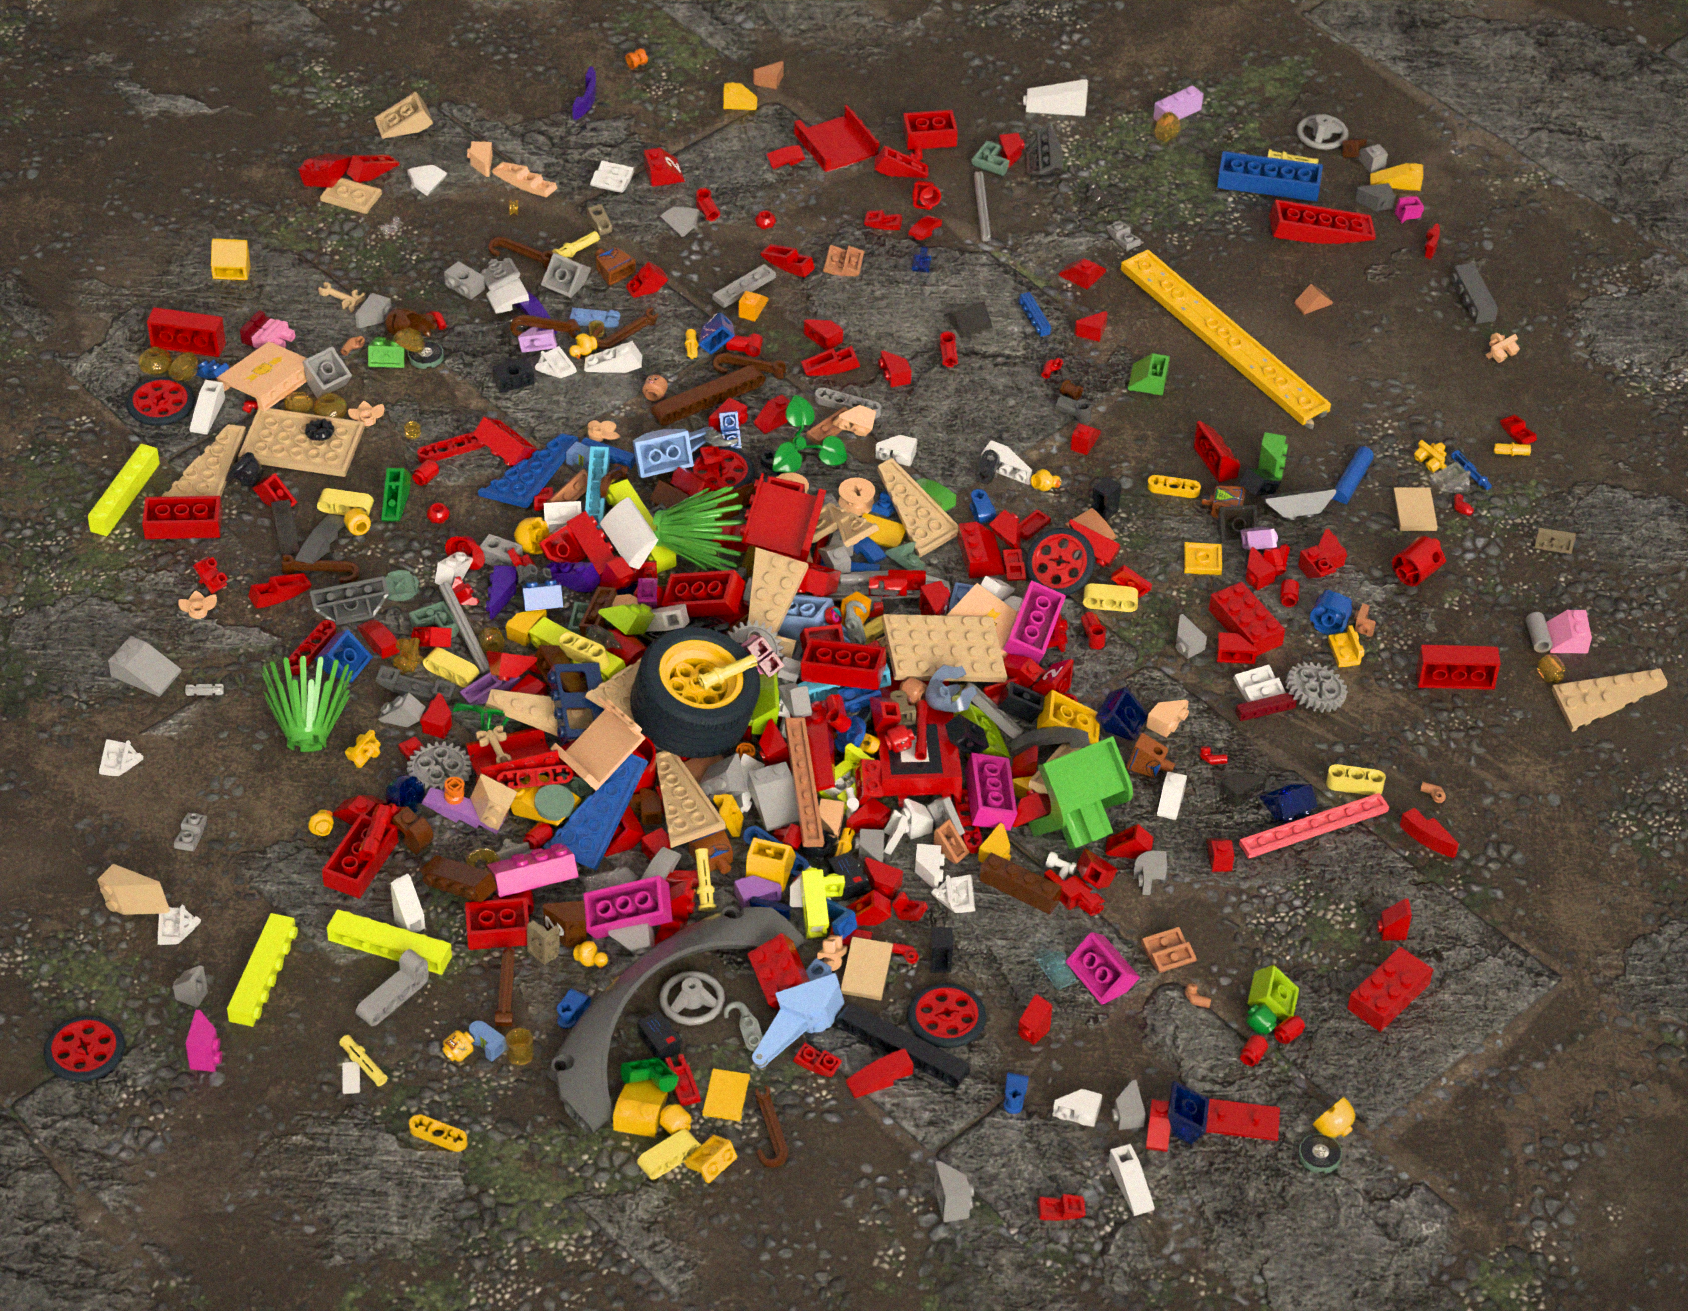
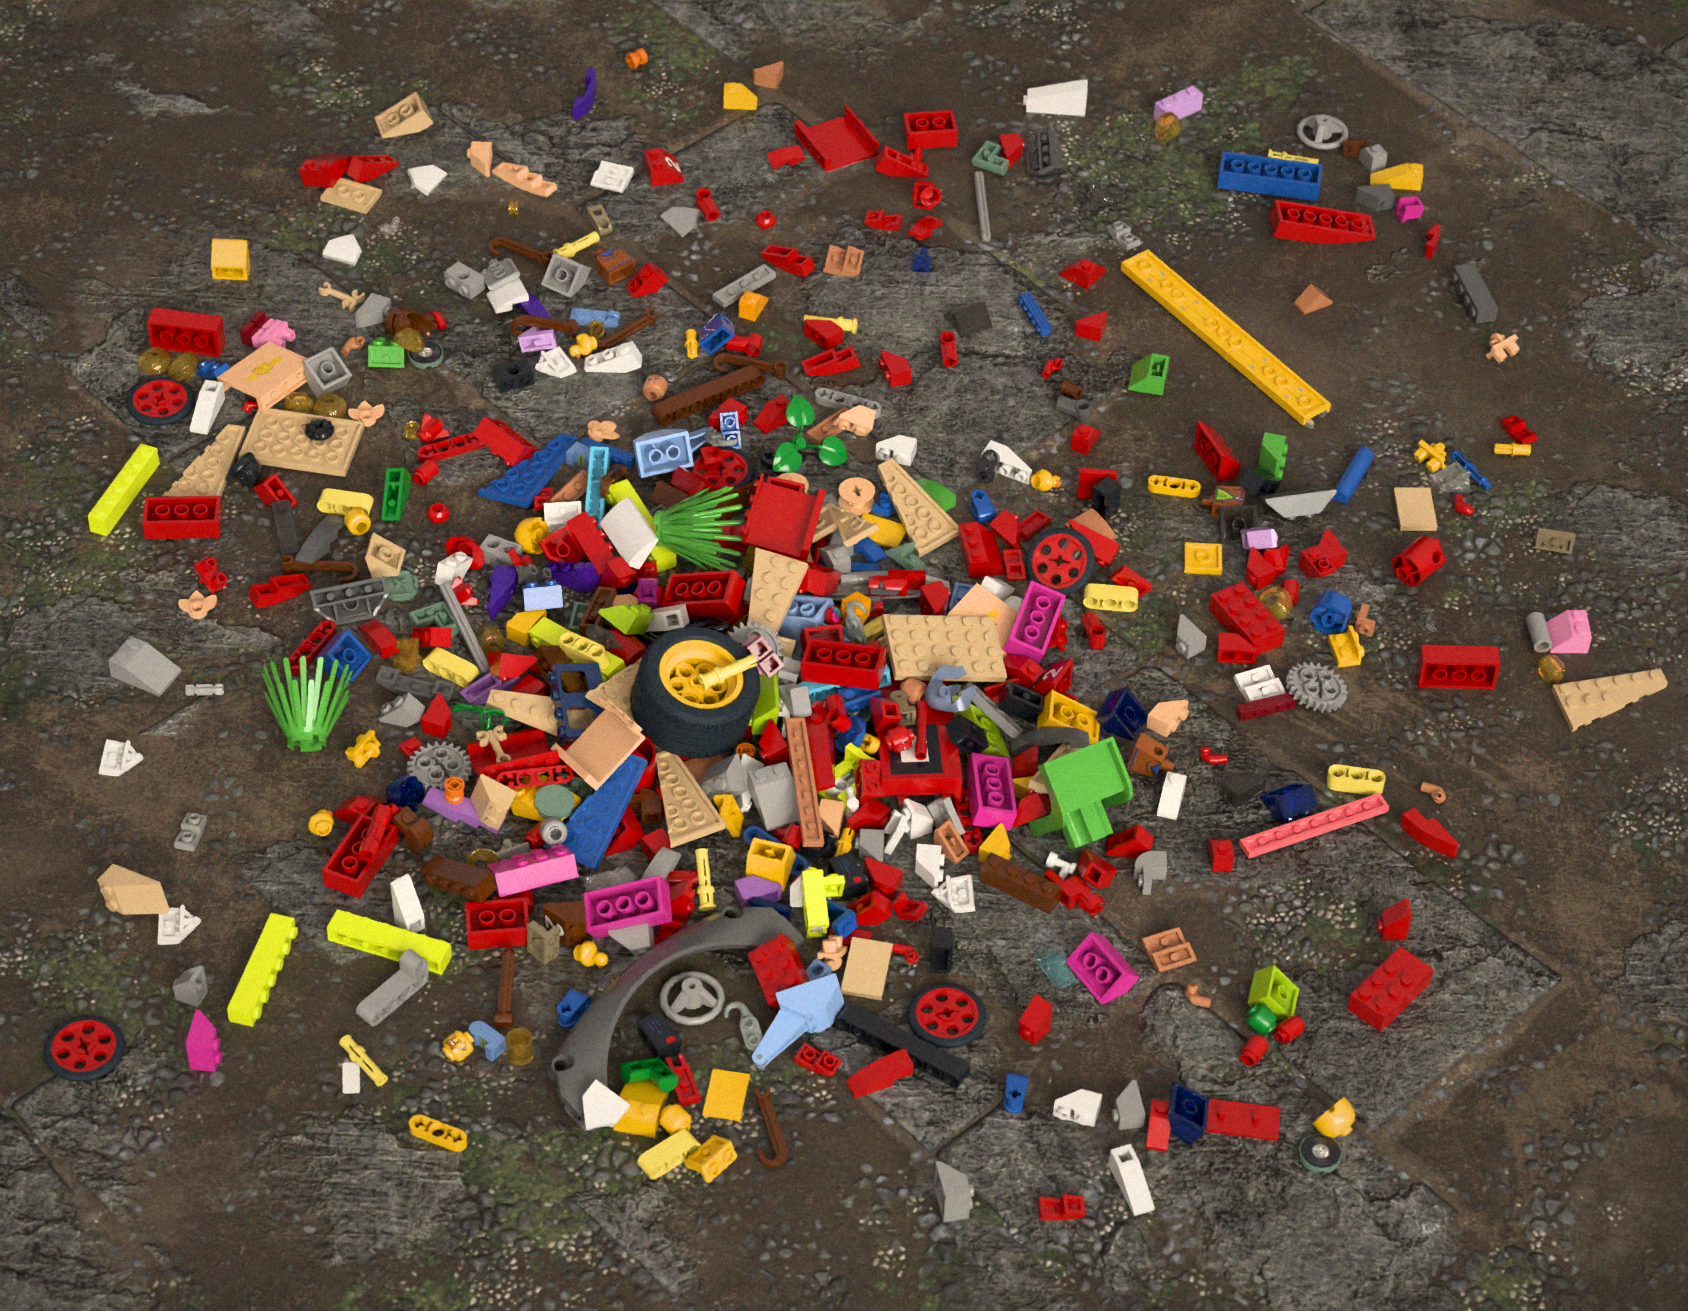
(343, 249): none -> white slope
(383, 557): none -> tan slope
(431, 429): none -> red rock
(552, 836): none -> light grey head
(602, 1106): none -> white slope
(719, 850): dark orange torso -> none
(846, 324): none -> light yellow pin
(1091, 477): none -> red plate
(1282, 606): none -> clear yellow piece

